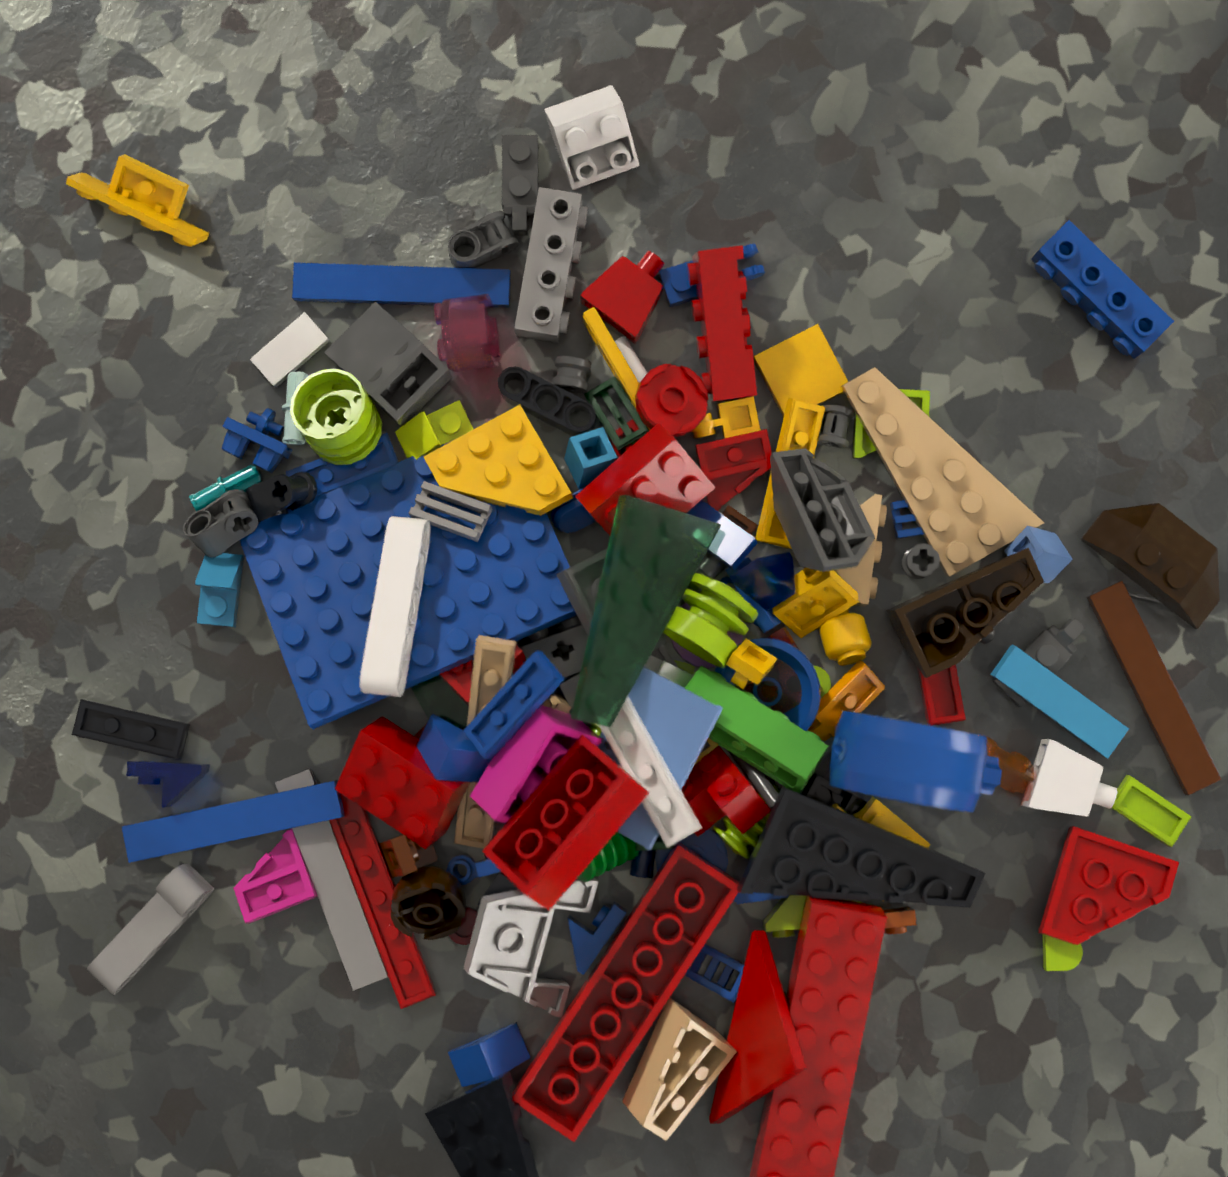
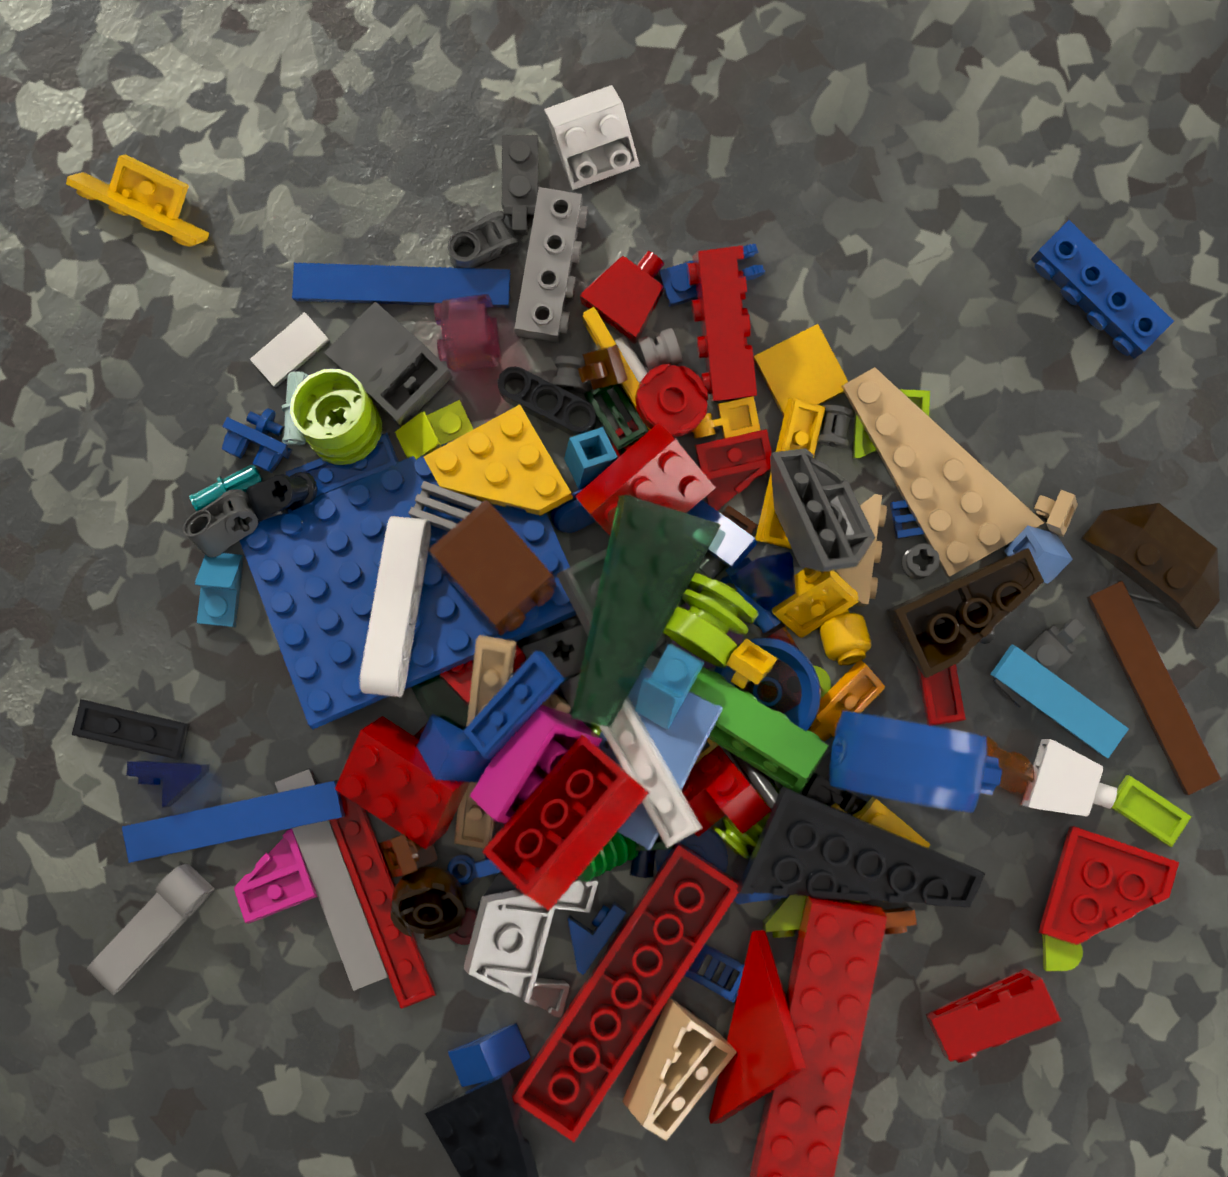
(493, 568): none -> reddish brown slope
(603, 367): none -> reddish brown tile
(660, 350): none -> light grey wheel
(668, 686): none -> dark azure slope
(993, 1016): none -> red wedge
(1057, 512): none -> tan tile

